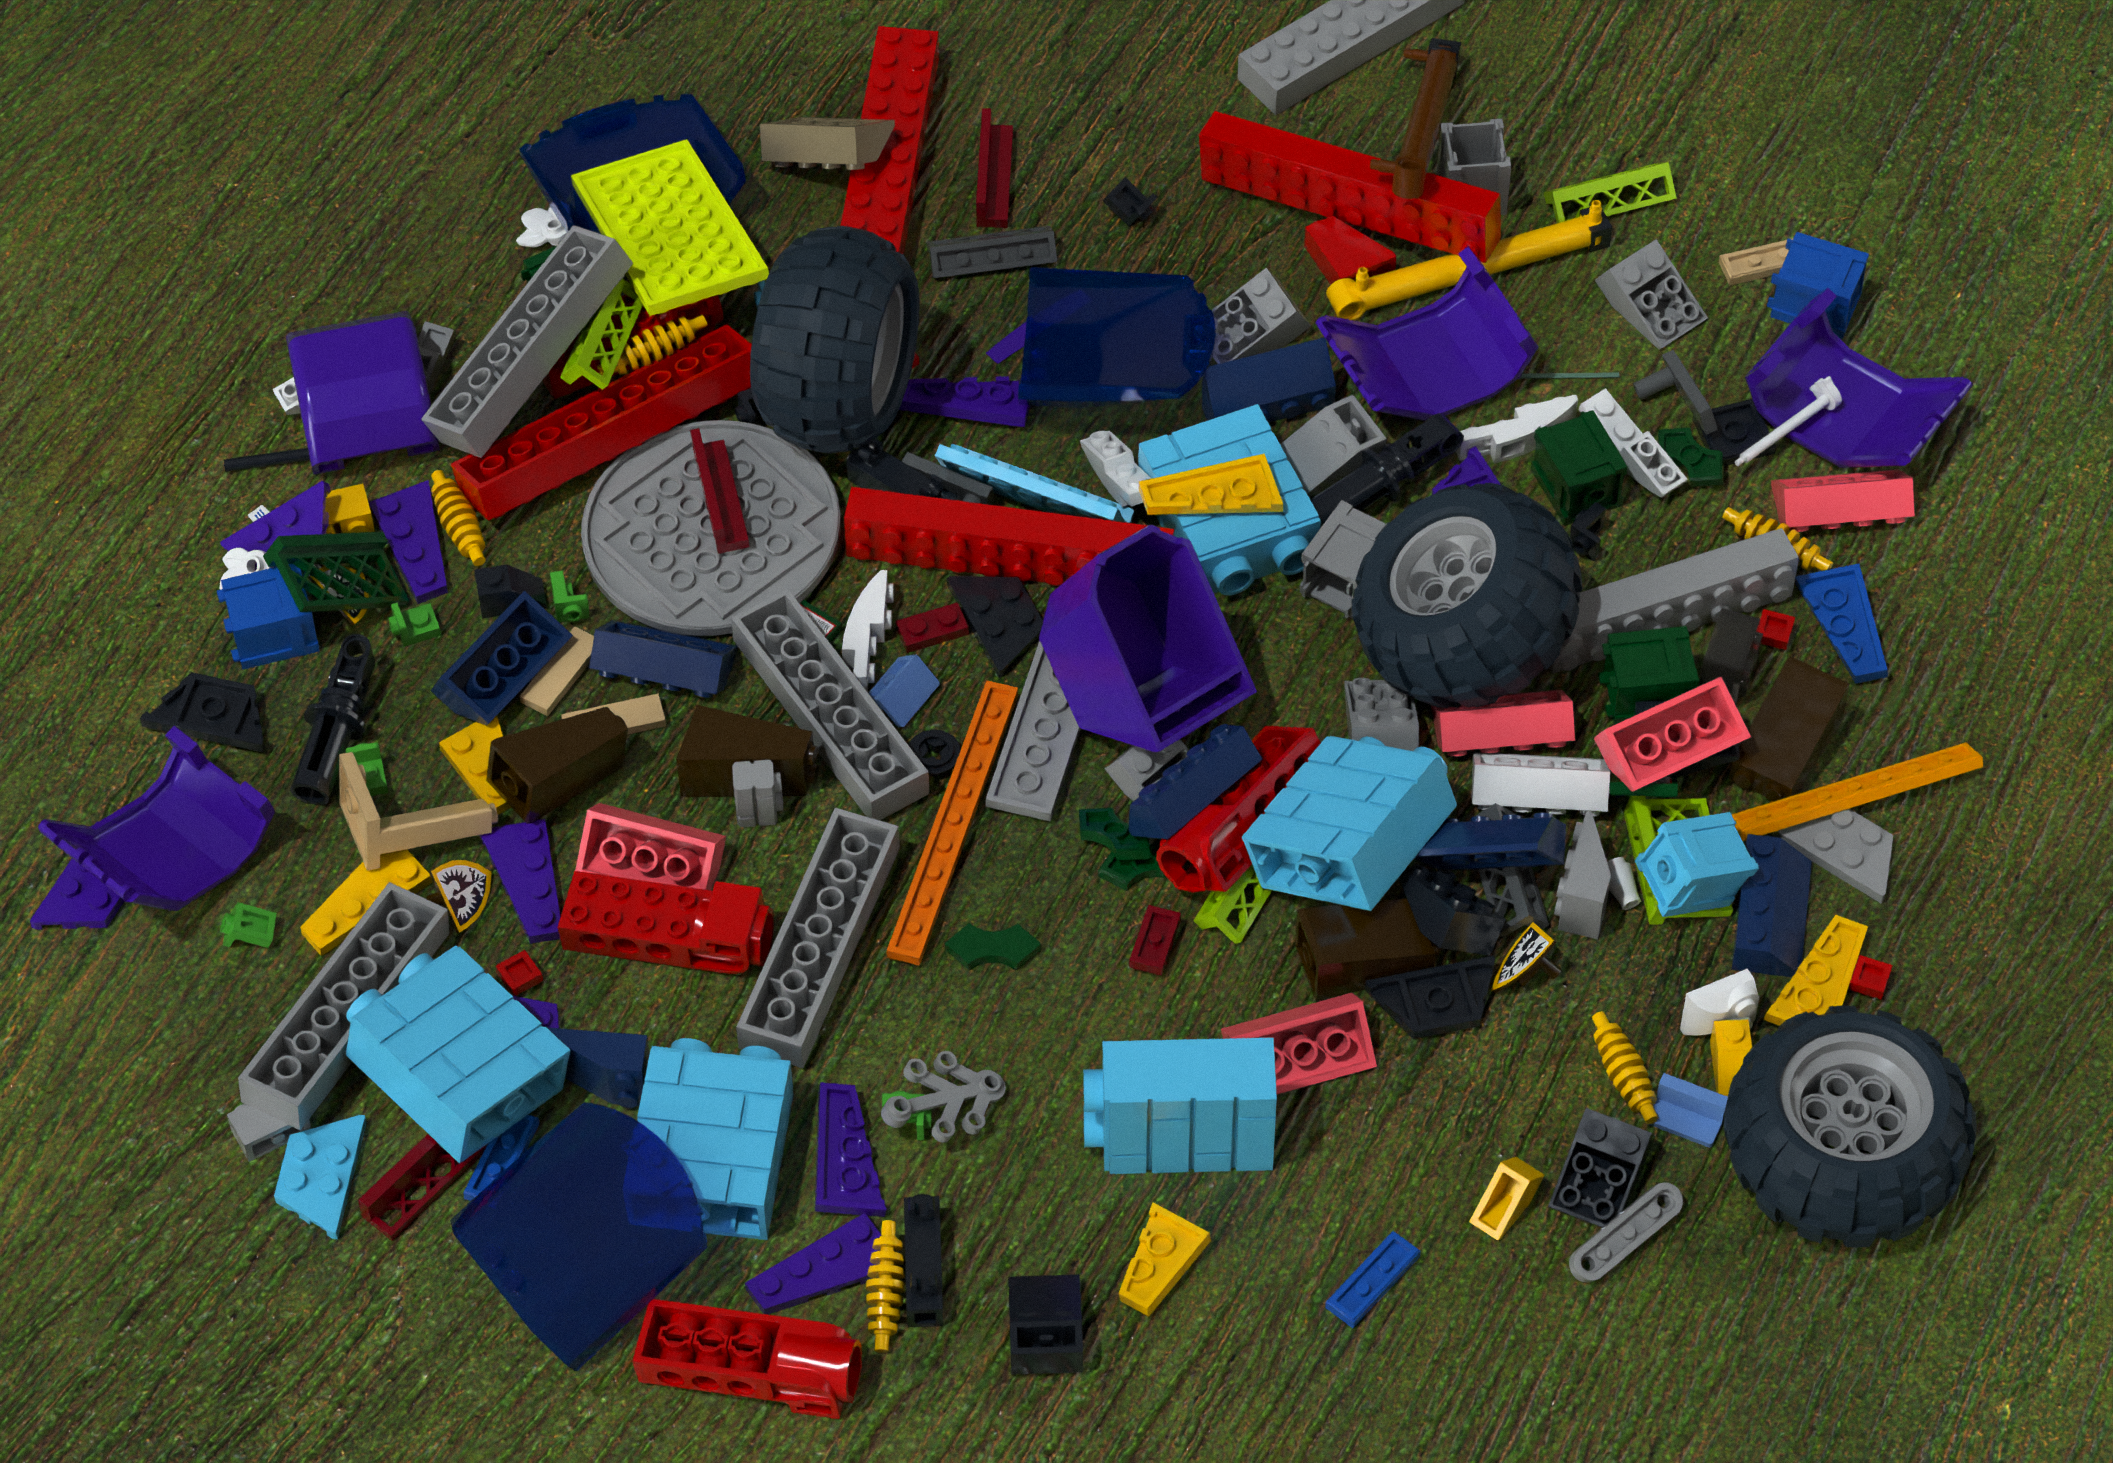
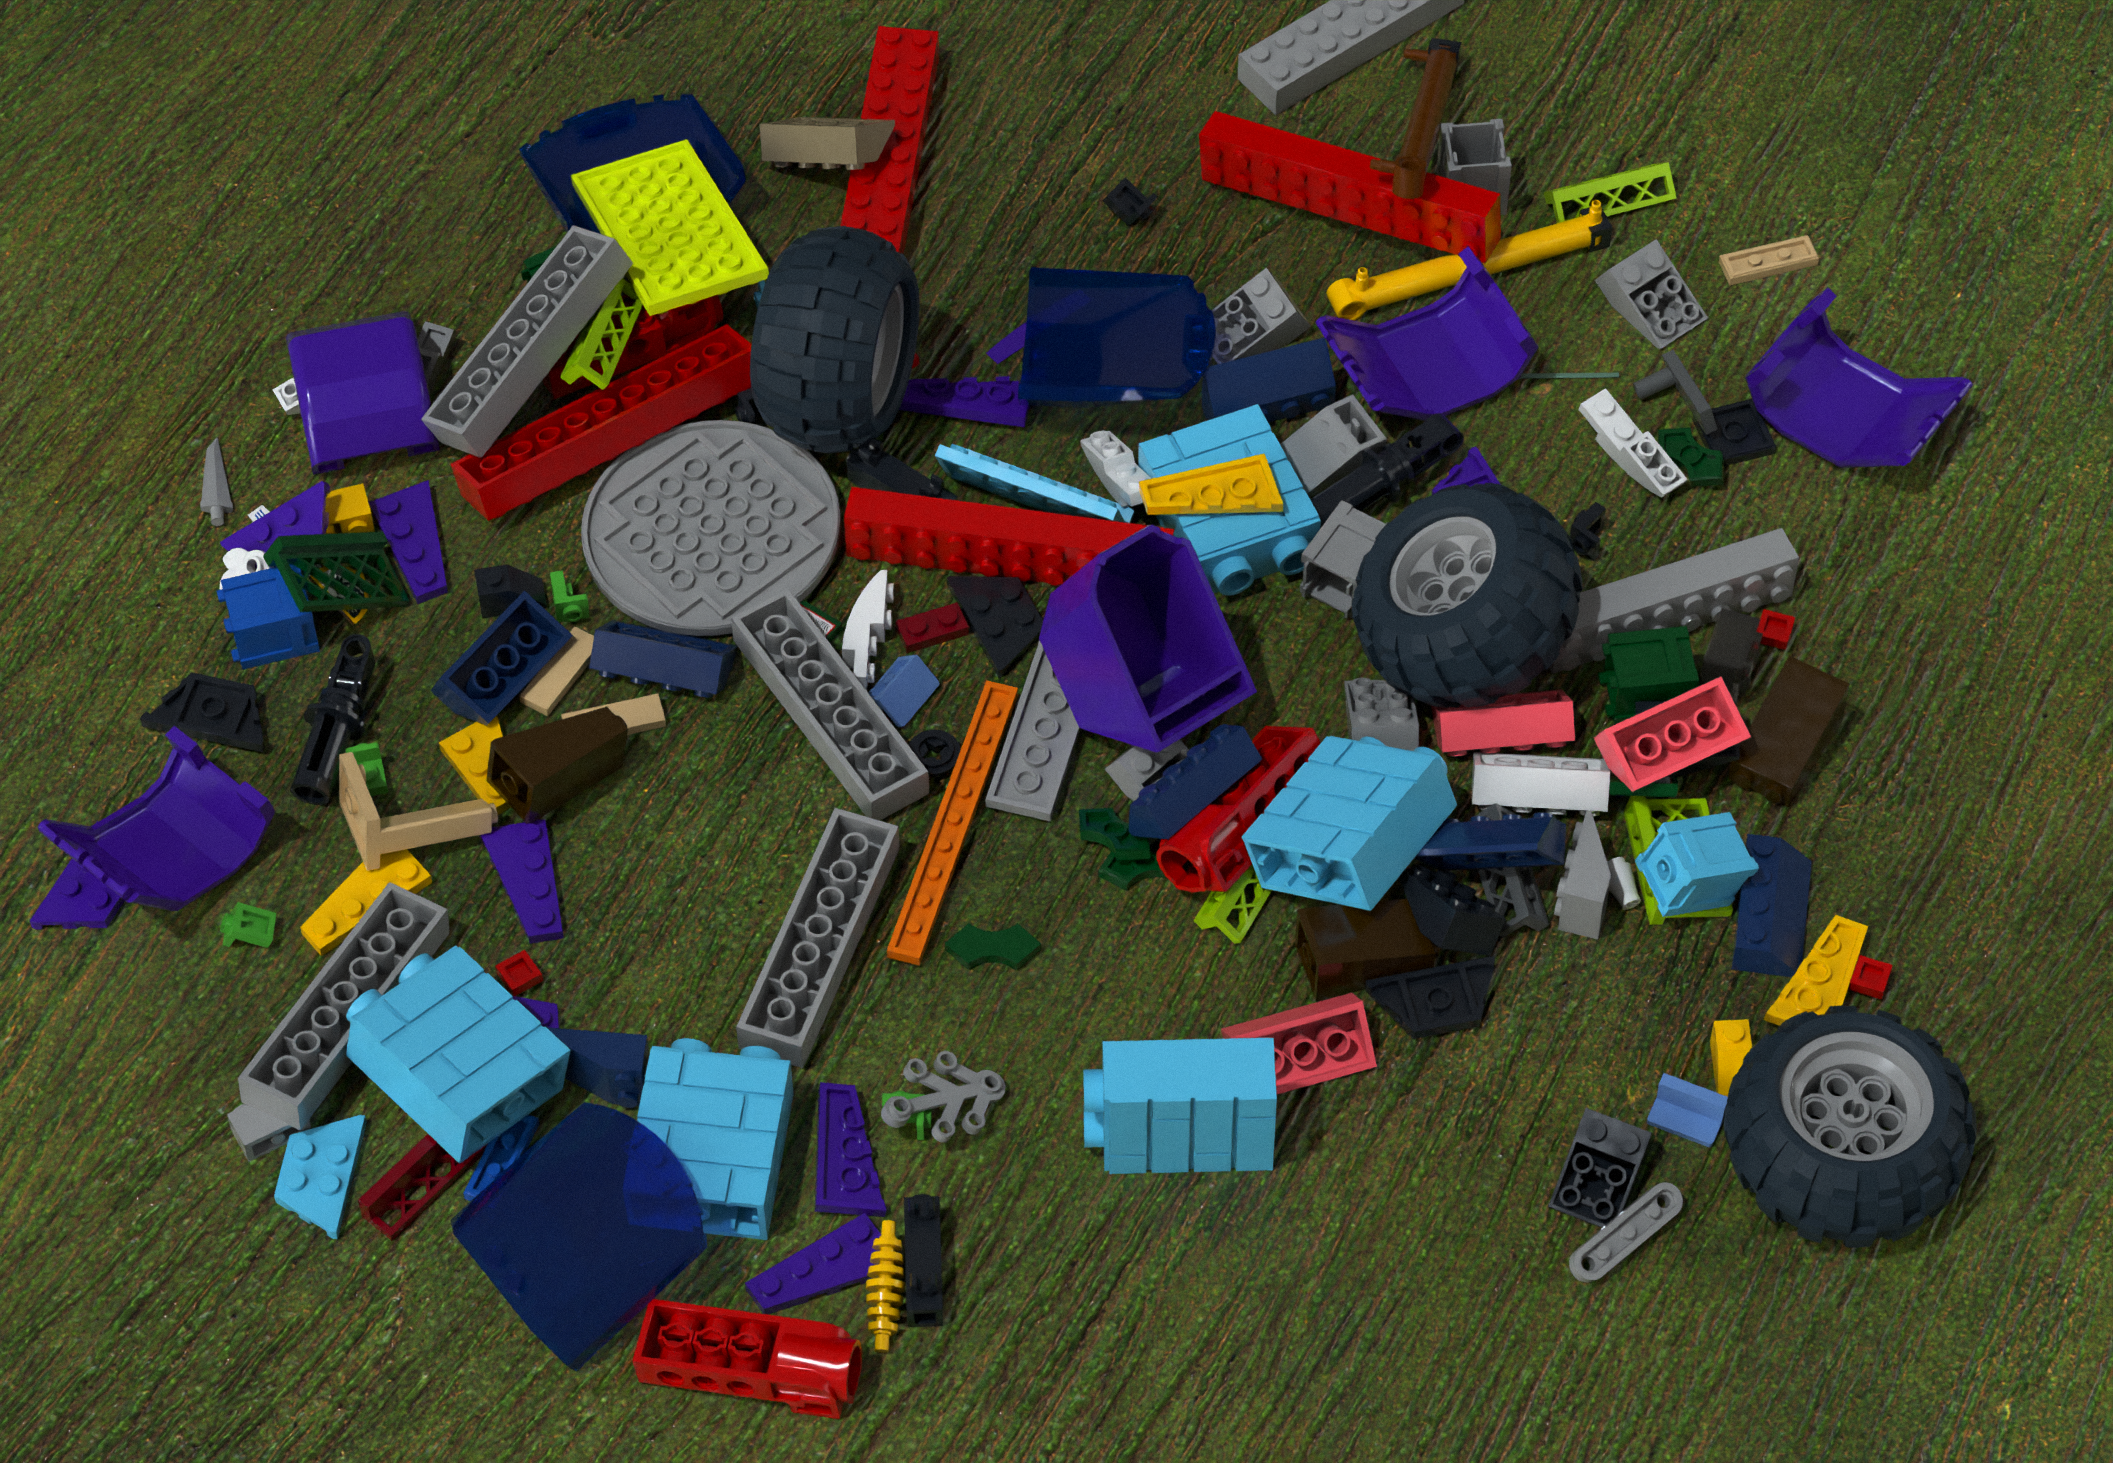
(215, 488): none -> light grey bar
(267, 459): black bar -> none
(414, 624): bright green bracket -> none
(458, 517): yellow piece -> none
(462, 890): shield -> none
(541, 228): white plate -> none
(648, 848): coral slope -> none
(652, 345): yellow piece -> none
(667, 923): red brick -> none
(720, 494): dark red fence -> none
(721, 738): dark brown slope -> none
(757, 793): light grey brick -> none
(960, 485): dark grey piece -> none
(992, 251): dark grey fence -> none
(993, 173): dark red fence -> none
(1045, 1324): black slope -> none
(1155, 940): dark red plate -> none
(1162, 1258): yellow wing -> none
(1343, 250): red slope -> none
(1372, 1279): blue tile -> none
(1506, 1197): yellow slope -> none
(1516, 436): white slope -> none
(1526, 959): shield -> none
(1578, 466): dark green container -> none
(1625, 1067): yellow piece -> none
(1724, 999): white slope -> none
(1744, 523): yellow piece -> none
(1809, 270): blue container -> none
(1827, 397): white piece -> none
(1843, 499): coral slope -> none
(1846, 617): blue wing -> none
(1846, 848): light grey wing -> none
(1857, 790): light orange tile -> none

